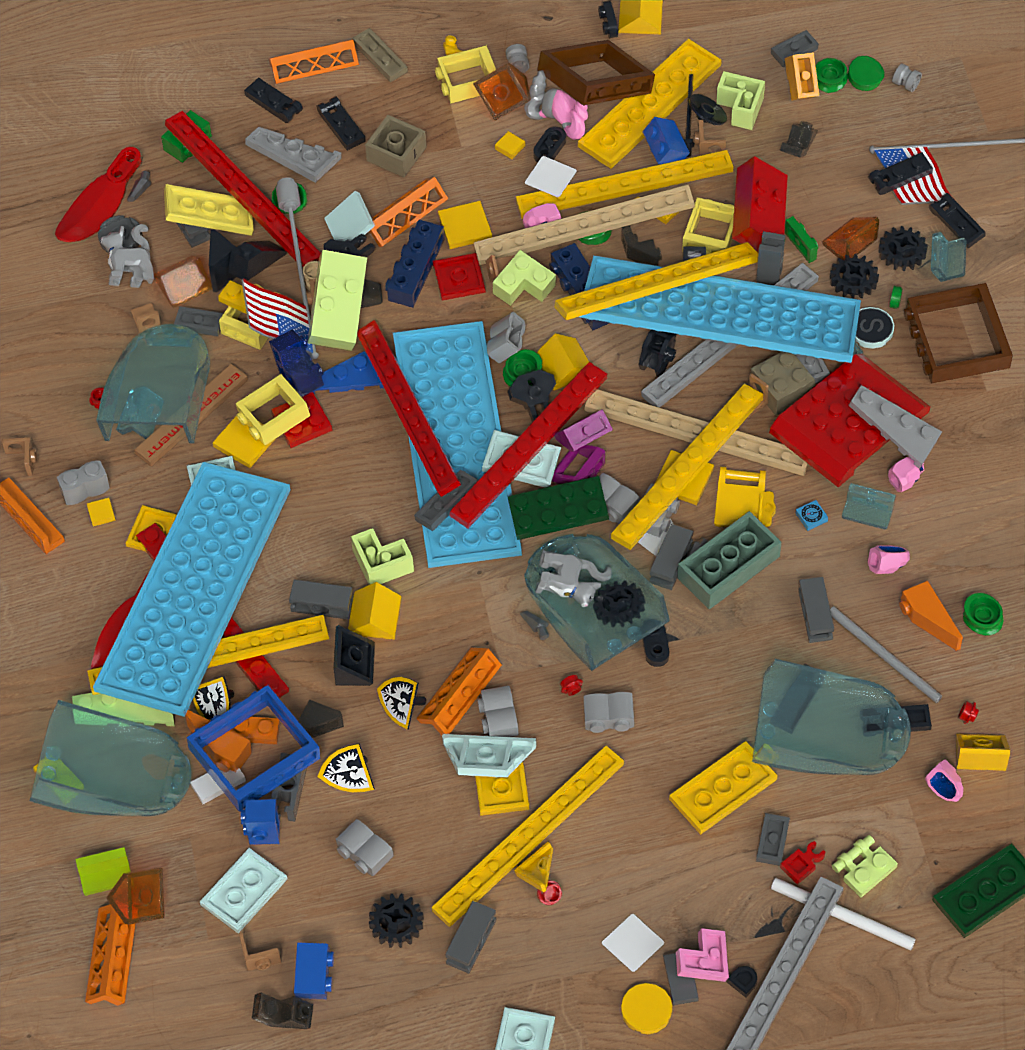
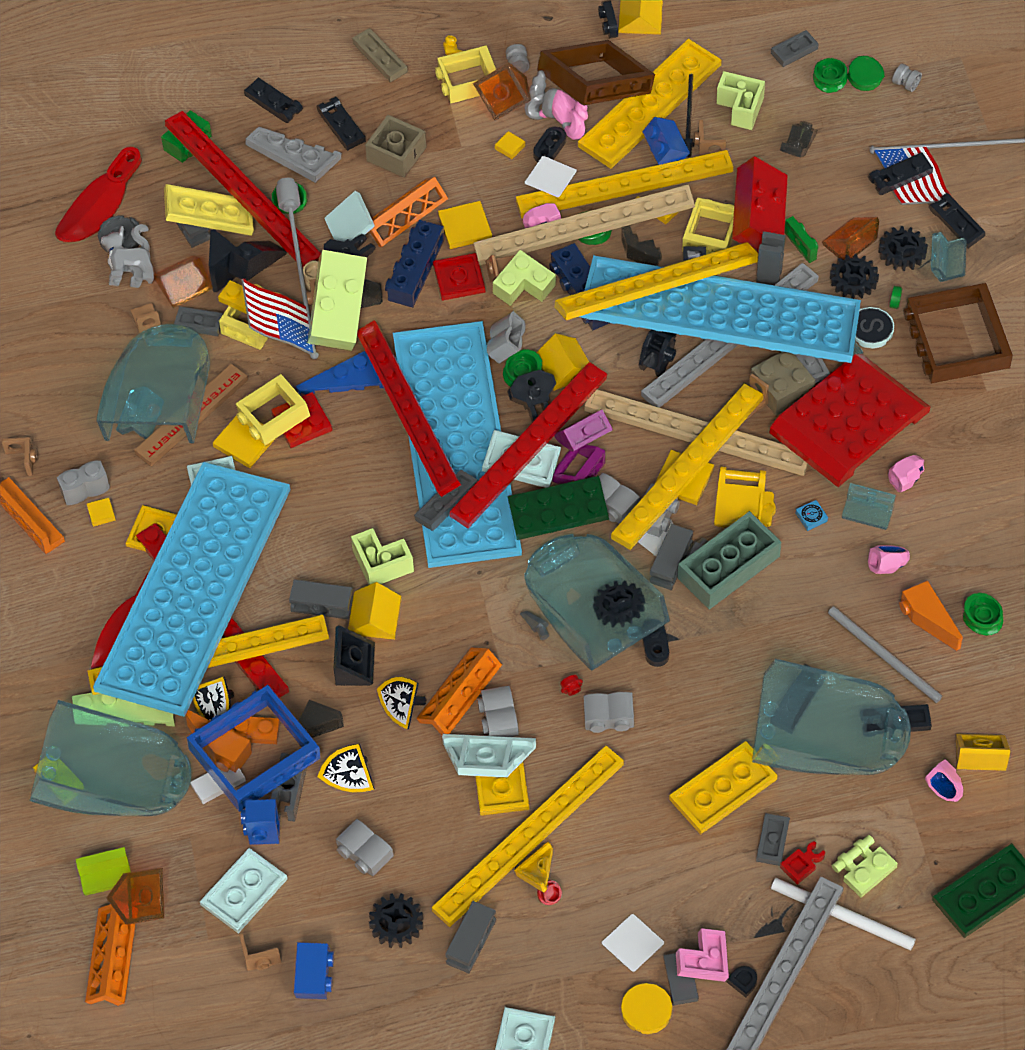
(96, 394): red plate -> none
(139, 186): flat silver bar -> none
(283, 1014): clear smoke slope -> none
(296, 363): clear blue brick -> none
(311, 53): orange fence -> none
(565, 579): light grey animal -> none
(707, 109): black dish -> none
(802, 76): light orange hinge -> none
(816, 609): dark grey piece -> none
(905, 430): light grey wing -> none
(968, 712): red plate -> none

